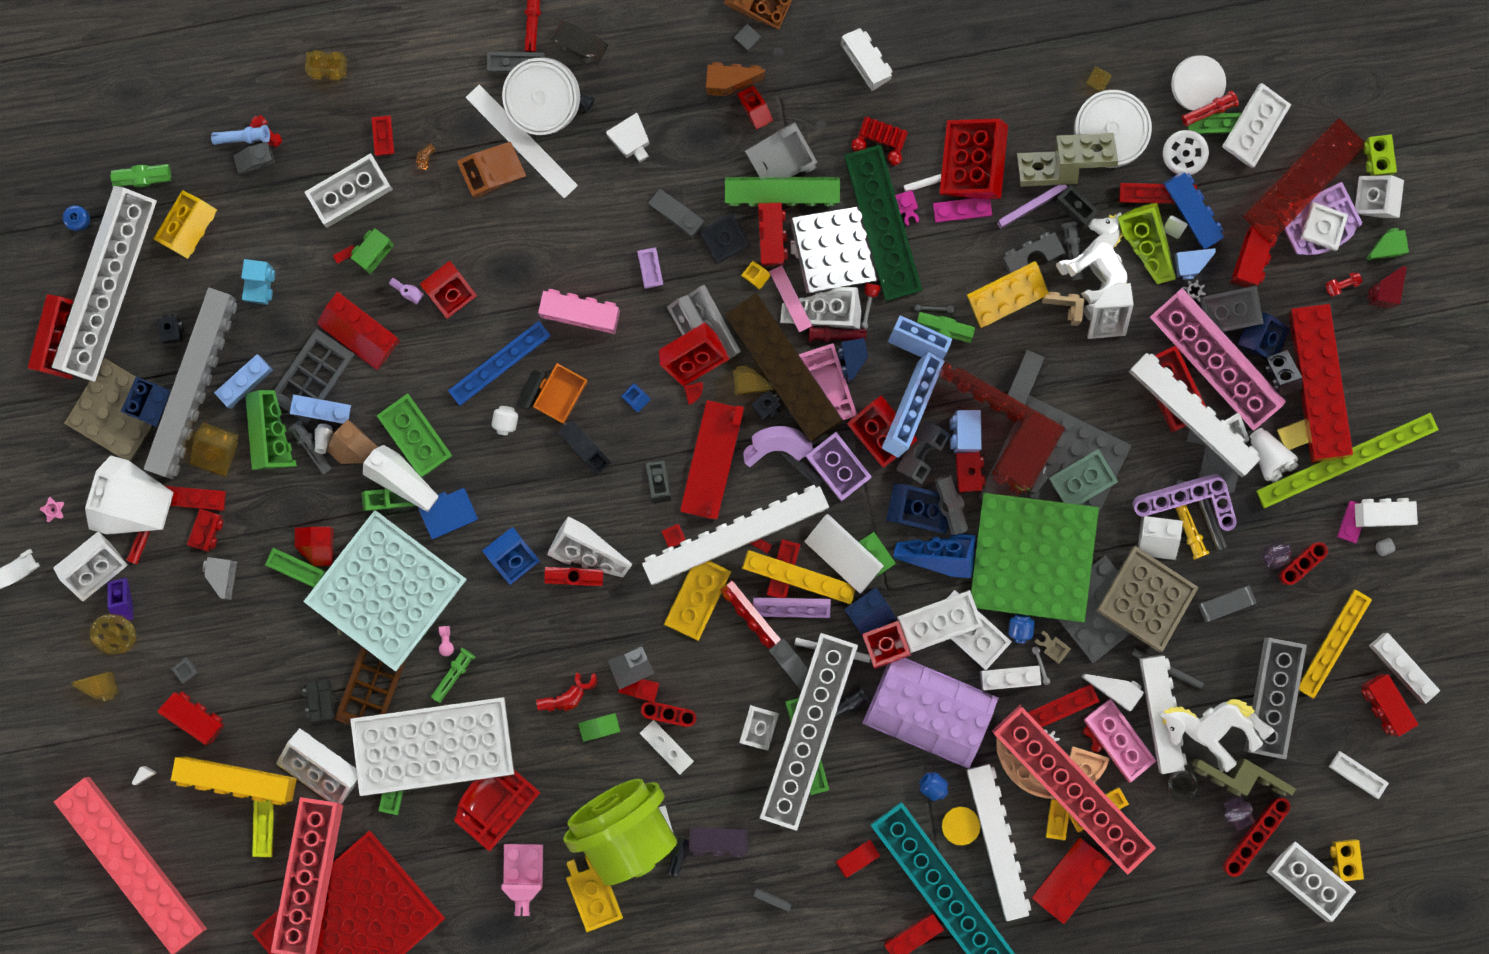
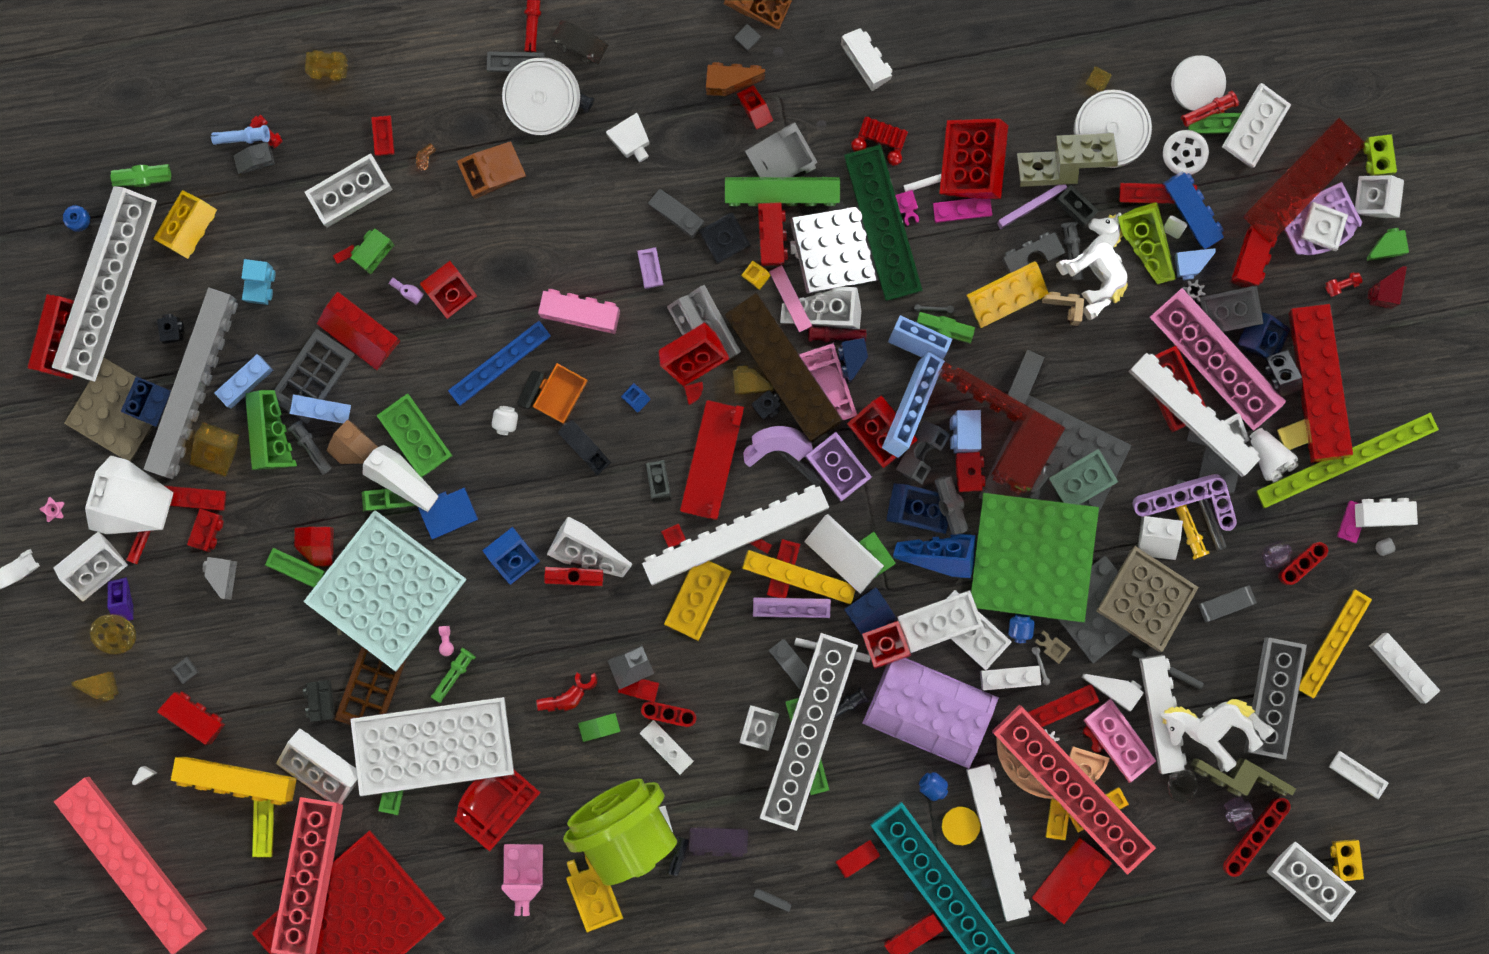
(323, 435): white cone -> none
(522, 141): white sticker -> none
(750, 614): red plate -> none
(871, 291): hinge -> none
(1112, 312): white slope -> none
(1388, 705): red brick -> none

